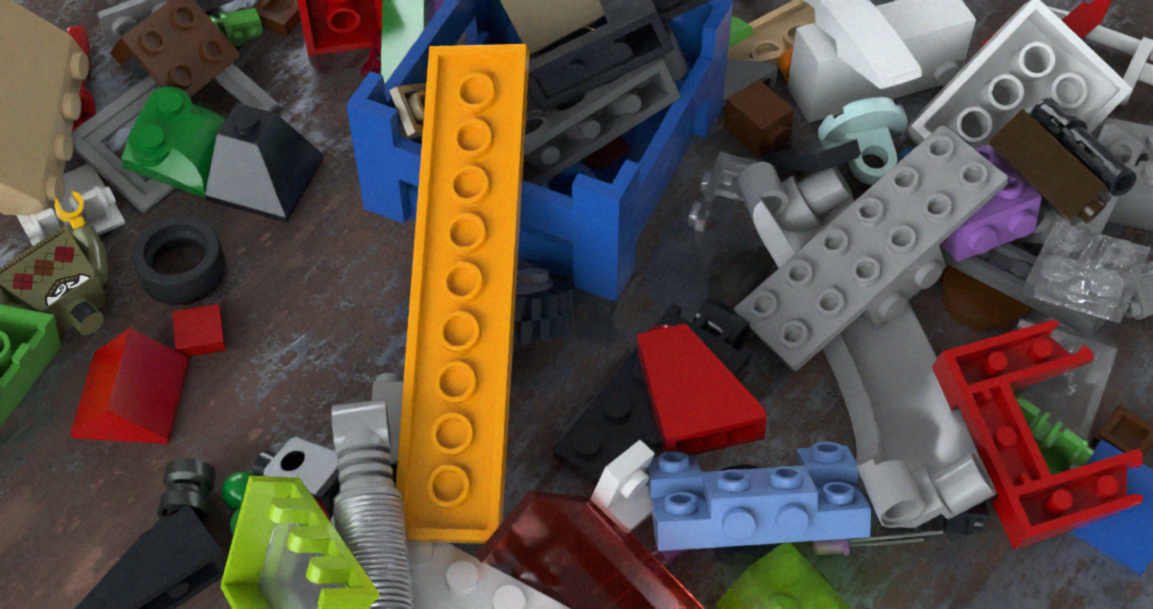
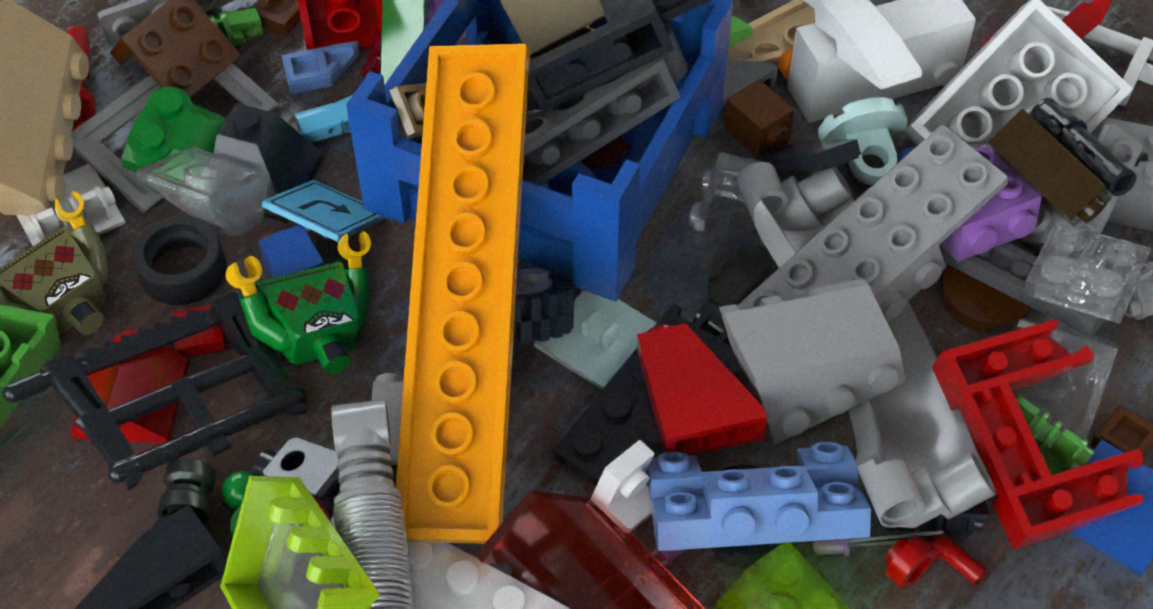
(102, 425): none -> black piece
(210, 189): none -> clear slope
(289, 252): none -> blue brick
(311, 310): none -> green torso
(319, 66): none -> medium blue tile
(322, 210): none -> medium azure piece
(324, 121): none -> medium azure bar
(600, 339): none -> light aqua piece
(813, 354): none -> light grey wedge
(912, 559): none -> red plate

